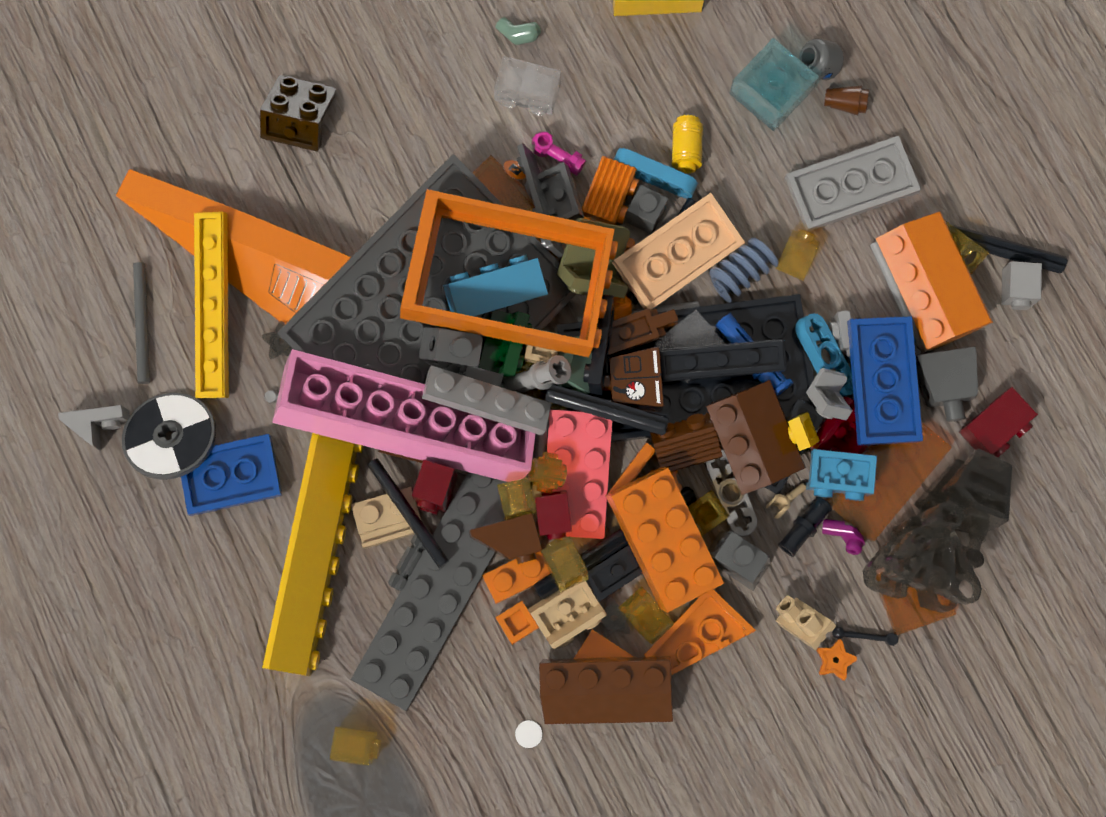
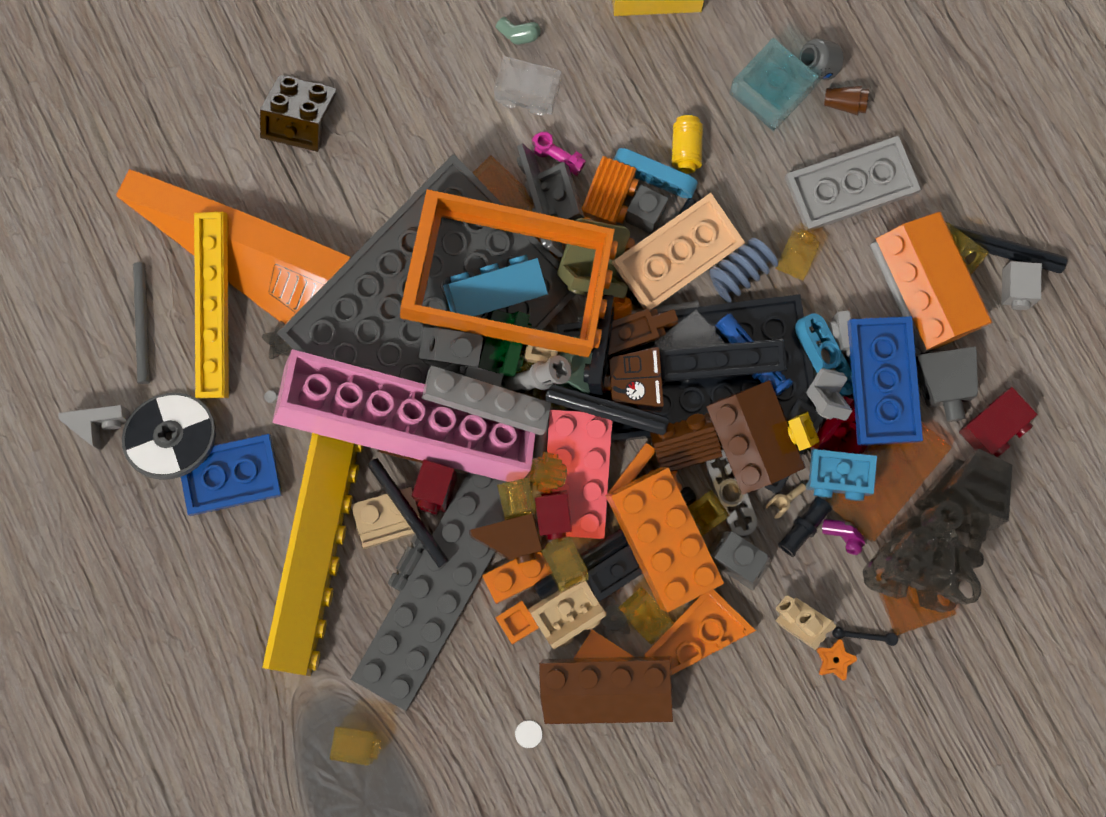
(513, 170): orange sticker -> none

